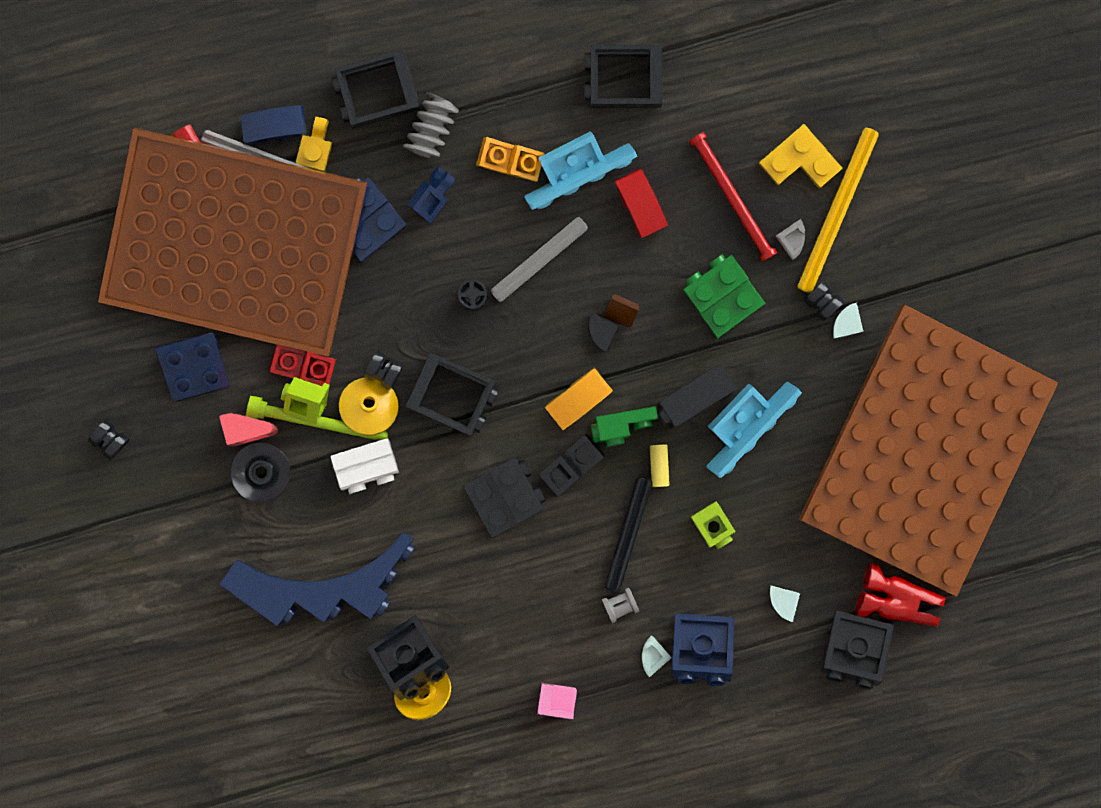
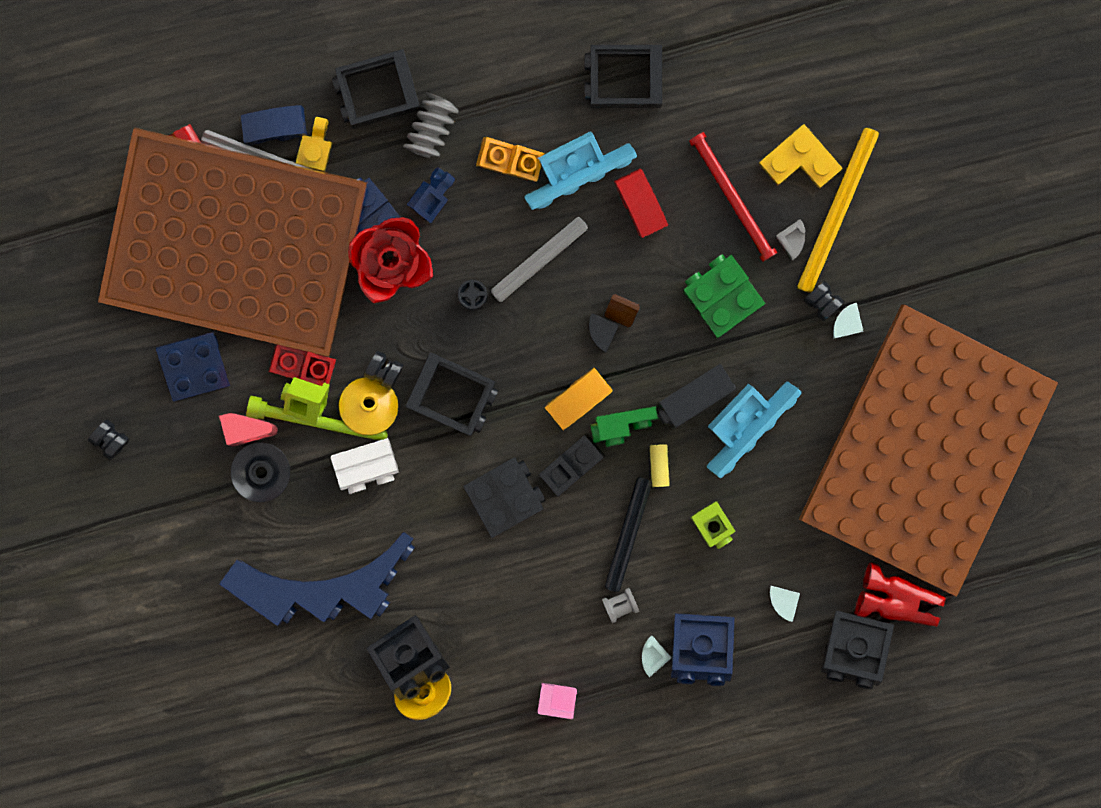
(408, 268): none -> red brick

